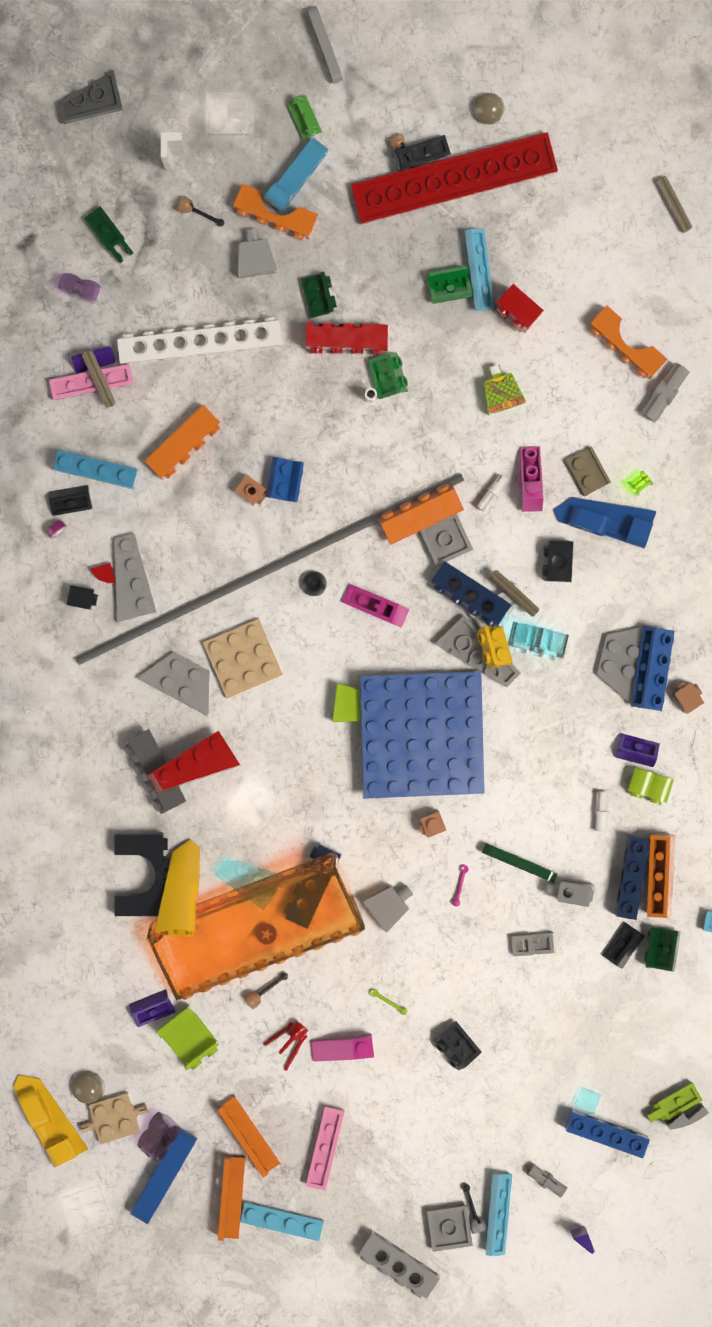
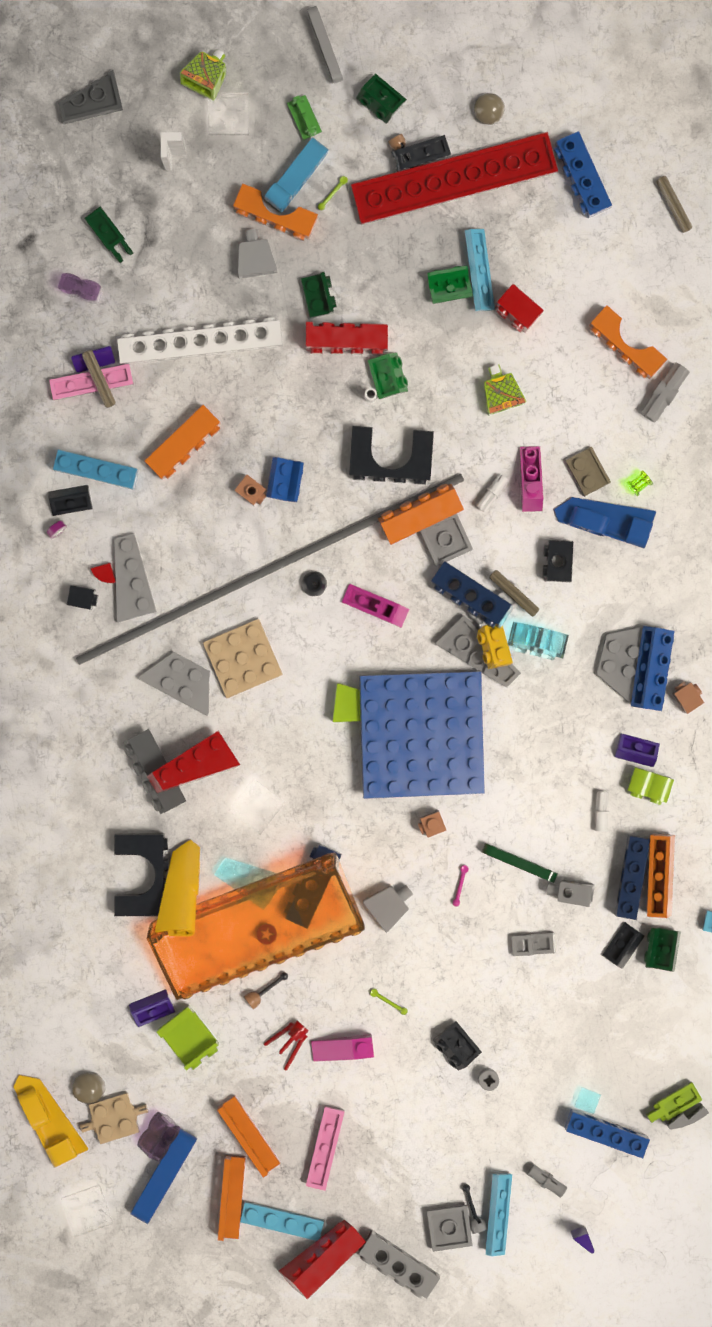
(186, 206): hinge -> none
(205, 74): none -> lime torso
(322, 1259): none -> red wedge
(343, 180): none -> lime hinge
(380, 98): none -> dark green bracket
(417, 468): none -> black arch
(488, 1075): none -> light grey wheel
(582, 174): none -> blue brick

